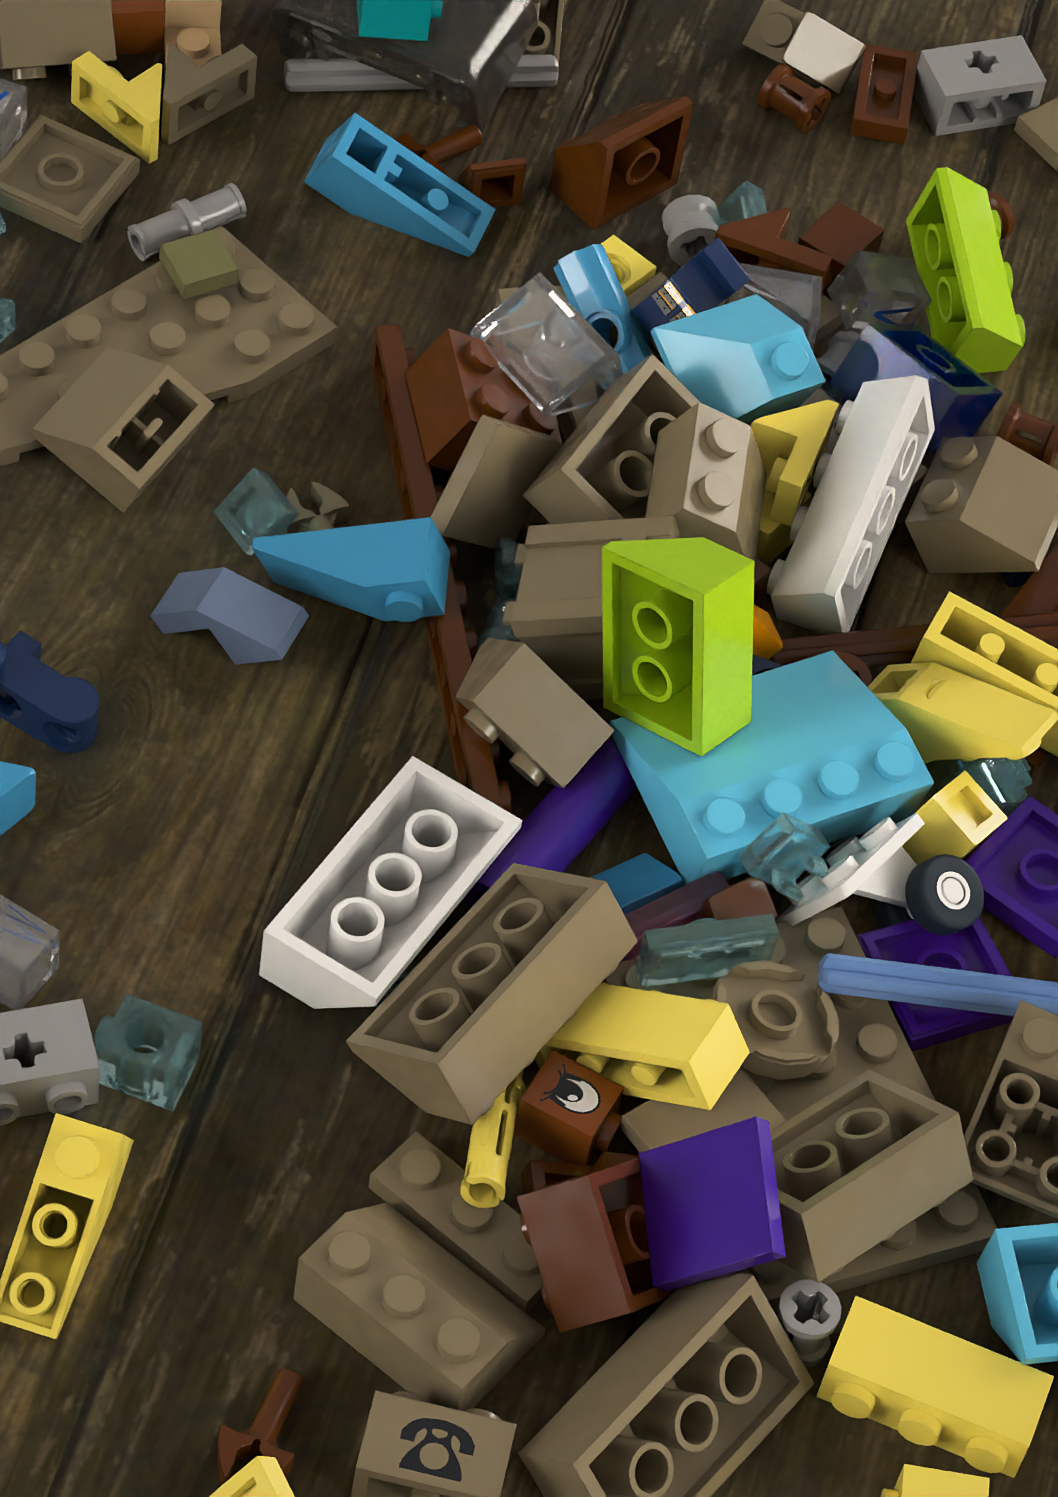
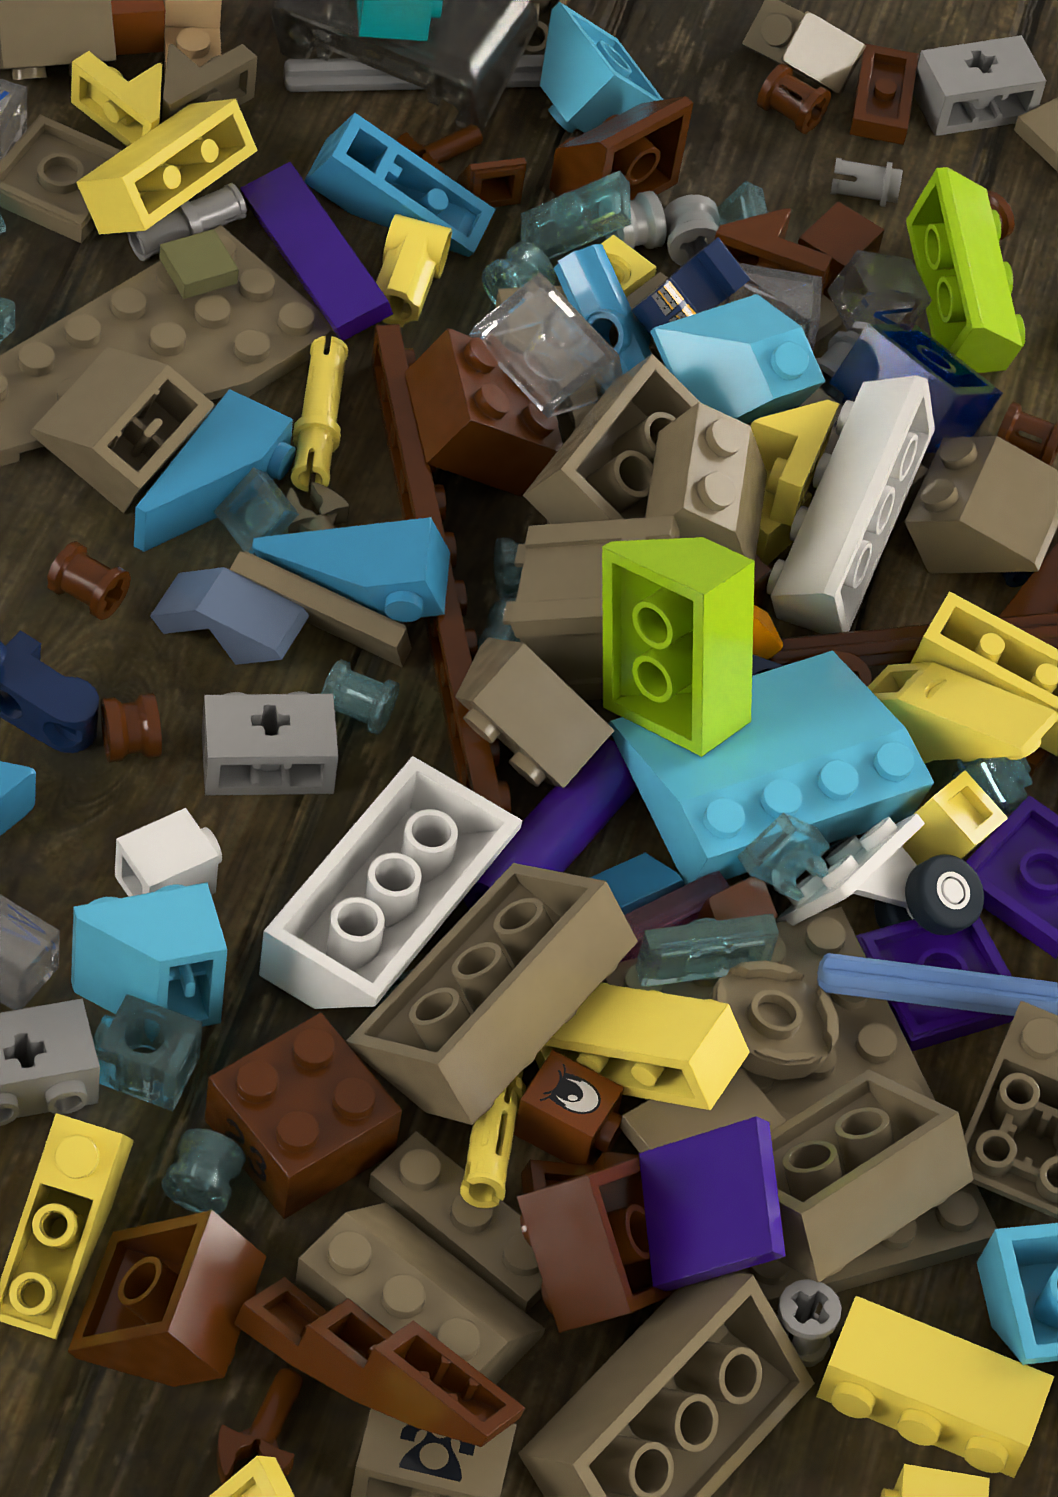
(88, 580): none -> reddish brown bush
(131, 727): none -> reddish brown wheel
(153, 948): none -> medium azure slope
(167, 166): none -> light yellow brick
(167, 854): none -> white brick
(169, 1300): none -> reddish brown slope
(203, 1171): none -> clear light blue wheel
(211, 464): none -> dark azure slope
(269, 744): none -> light grey brick
(303, 1114): none -> reddish brown brick
(316, 251): none -> dark purple tile
(317, 430): none -> light yellow pin
(330, 610): none -> dark tan tile
(361, 696): none -> clear light blue bush
(397, 1374): none -> reddish brown slope
(411, 259): none -> light yellow piece
(489, 482): dark tan tile -> none
(520, 266): none -> clear light blue wheel
(578, 216): none -> clear light blue plate
(589, 73): none -> medium azure slope
(647, 222): none -> light grey wheel
(871, 183): none -> light grey pin

